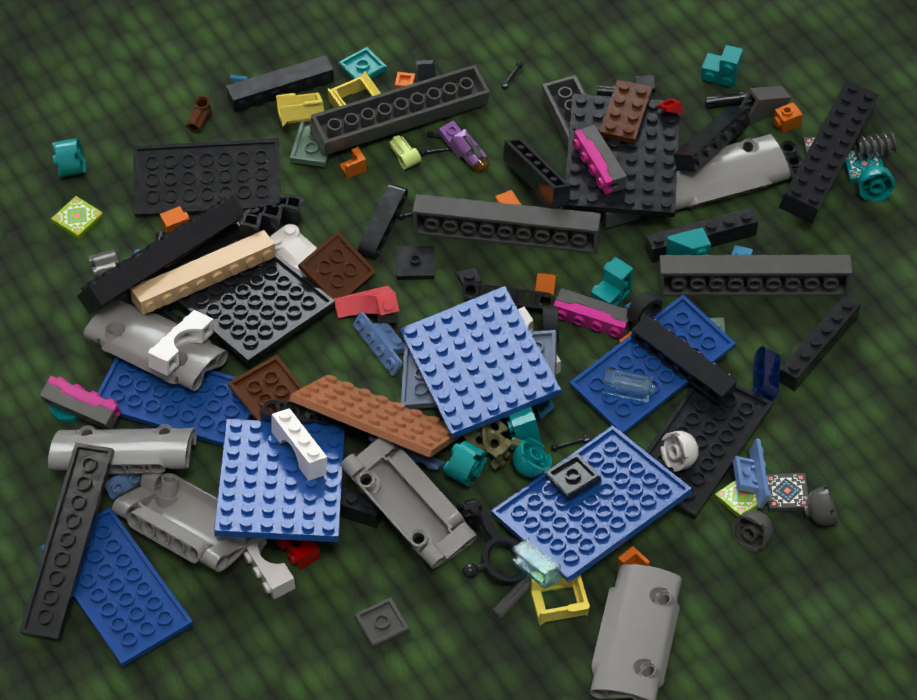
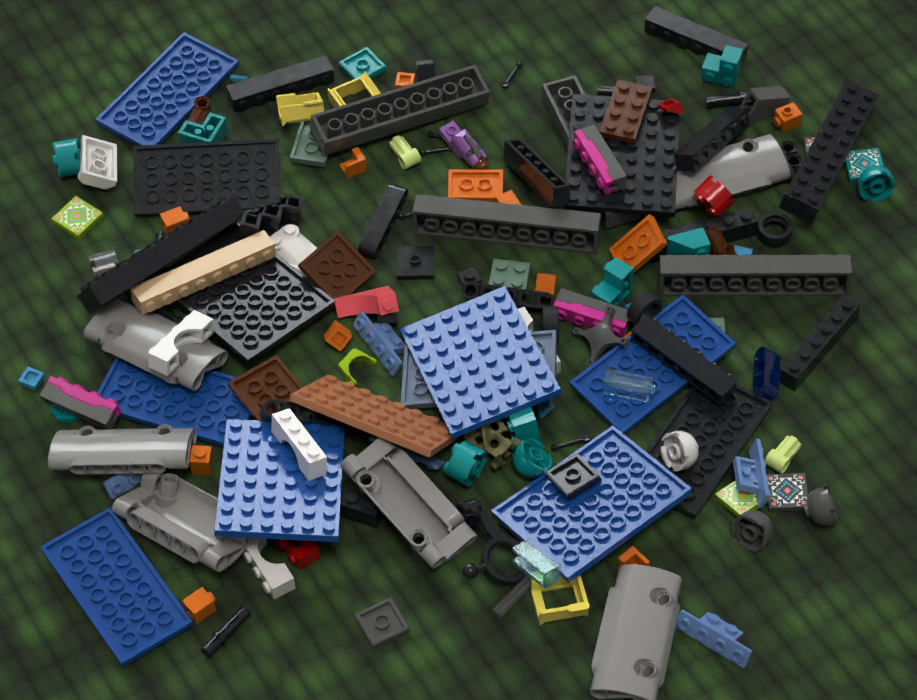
(31, 378): none -> dark azure plate
(67, 542): black plate -> none
(98, 163): none -> white slope
(166, 91): none -> blue plate
(199, 605): none -> orange brick
(201, 460): none -> orange brick
(212, 130): none -> teal brick
(219, 637): none -> black pin
(338, 335): none -> orange panel
(354, 356): none -> lime helmet
(475, 184): none -> orange plate
(509, 274): none -> sand green plate
(601, 336): none -> dark grey piece
(639, 243): none -> orange plate
(689, 34): none -> black brick
(713, 196): none -> red brick
(715, 635): none -> medium blue bracket
(718, 243): none -> reddish brown piece
(774, 240): none -> black tyre
(781, 456): none -> yellowish green piece
(875, 144): dark grey piece -> none

